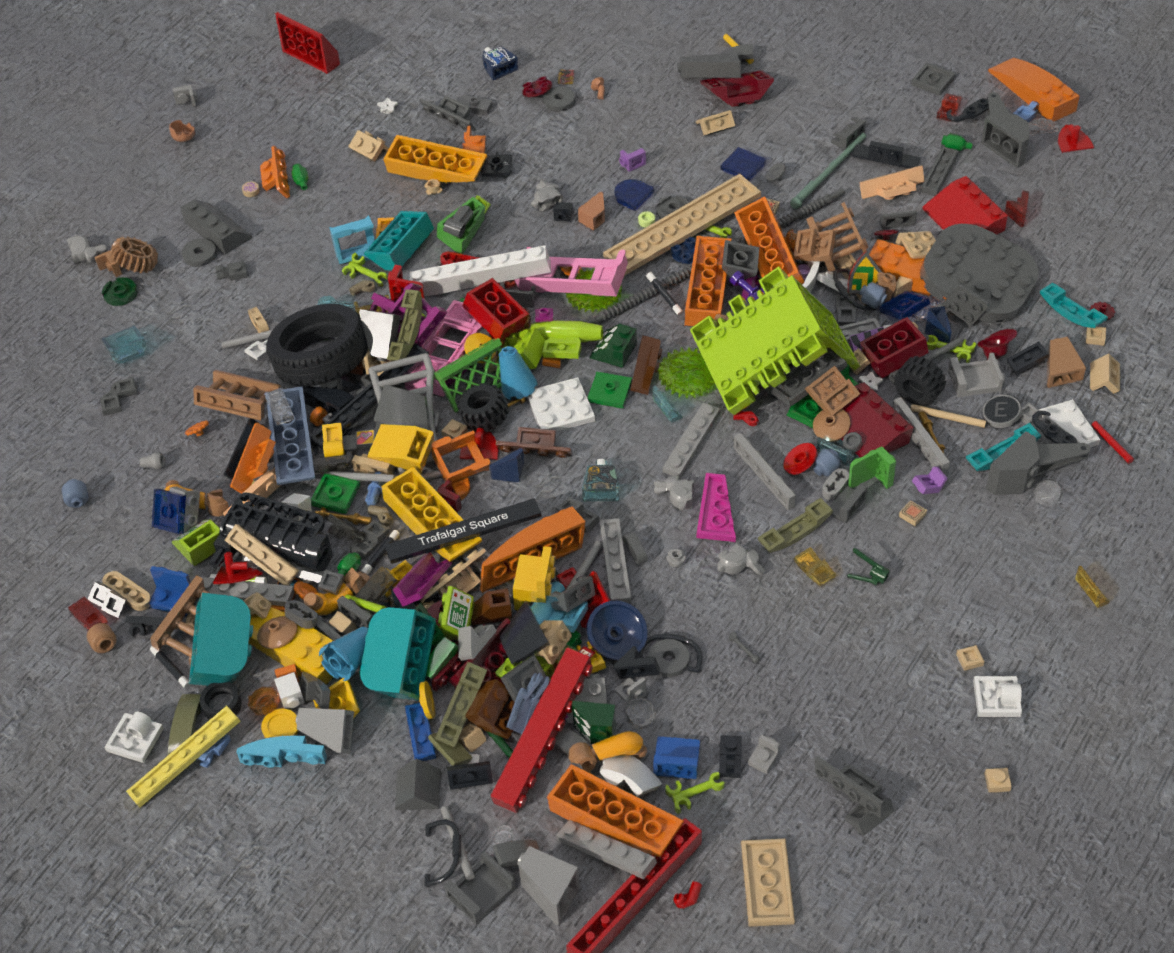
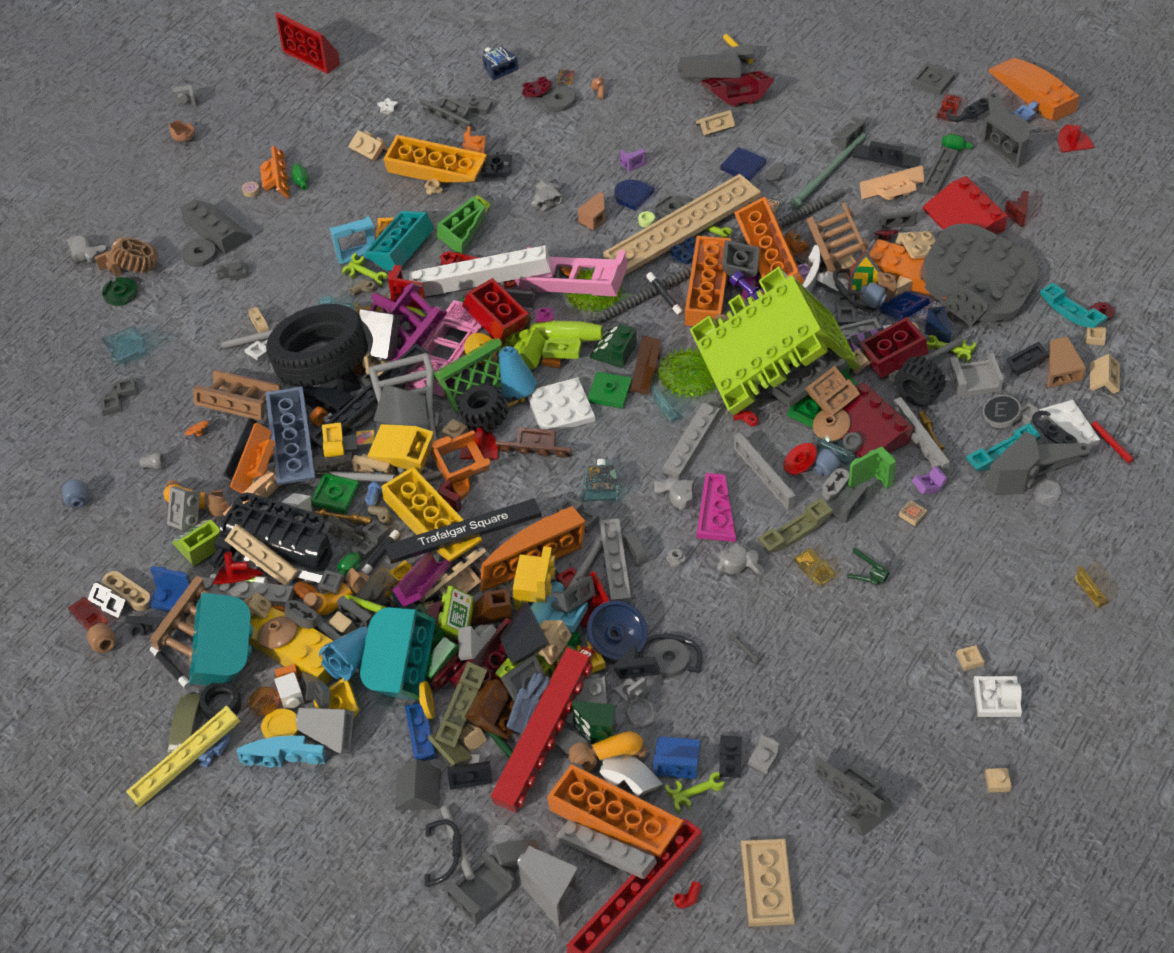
(134, 737): white plate -> none
(168, 511): clear blue tile -> none
(279, 406): clear plate -> none
(410, 326): olive slope -> none
(457, 224): dark grey piece -> none
(509, 467): dark blue slope -> none
(563, 211): black bracket -> none
(814, 245): medium nougat slope -> none
(871, 378): white plate -> none
(949, 416): tan bar -> none
(997, 342): dark red piece -> none

